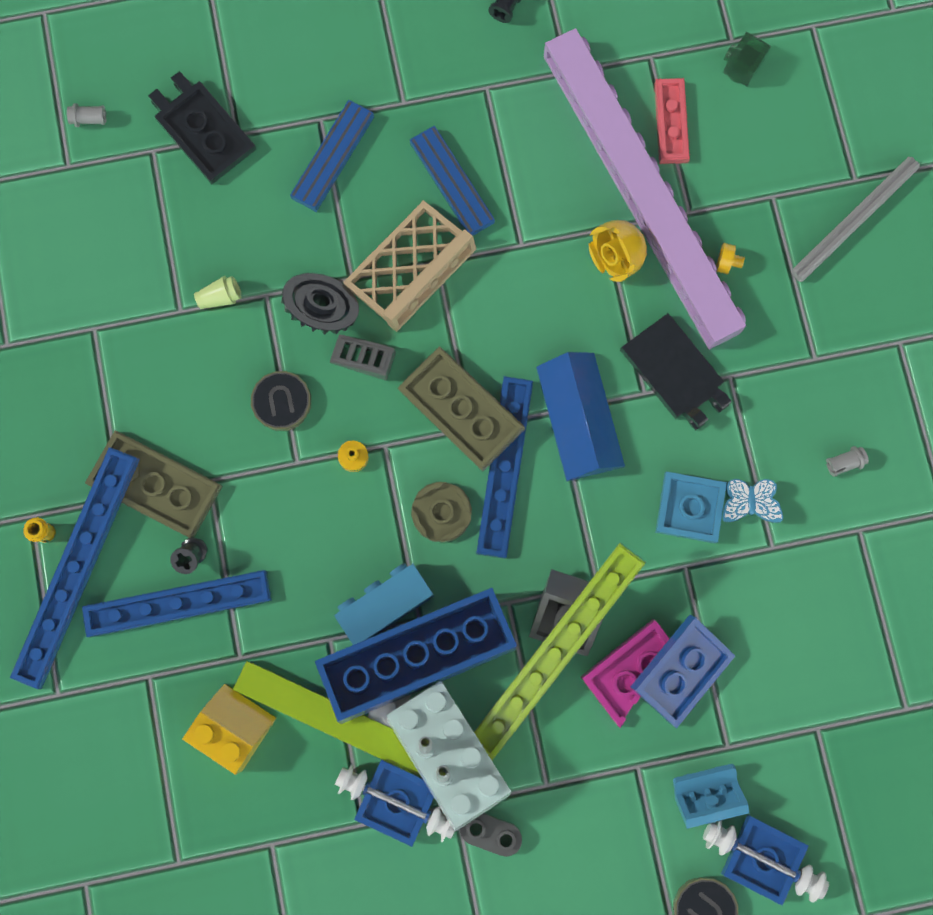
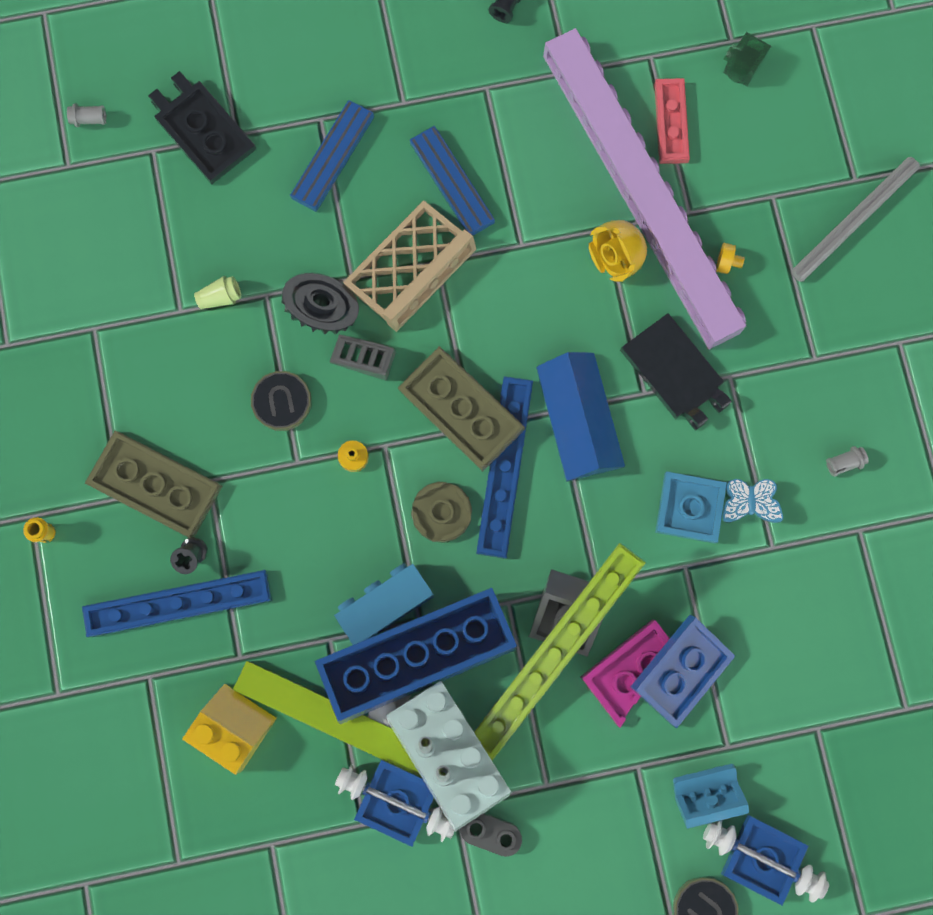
(74, 569): blue tile -> none

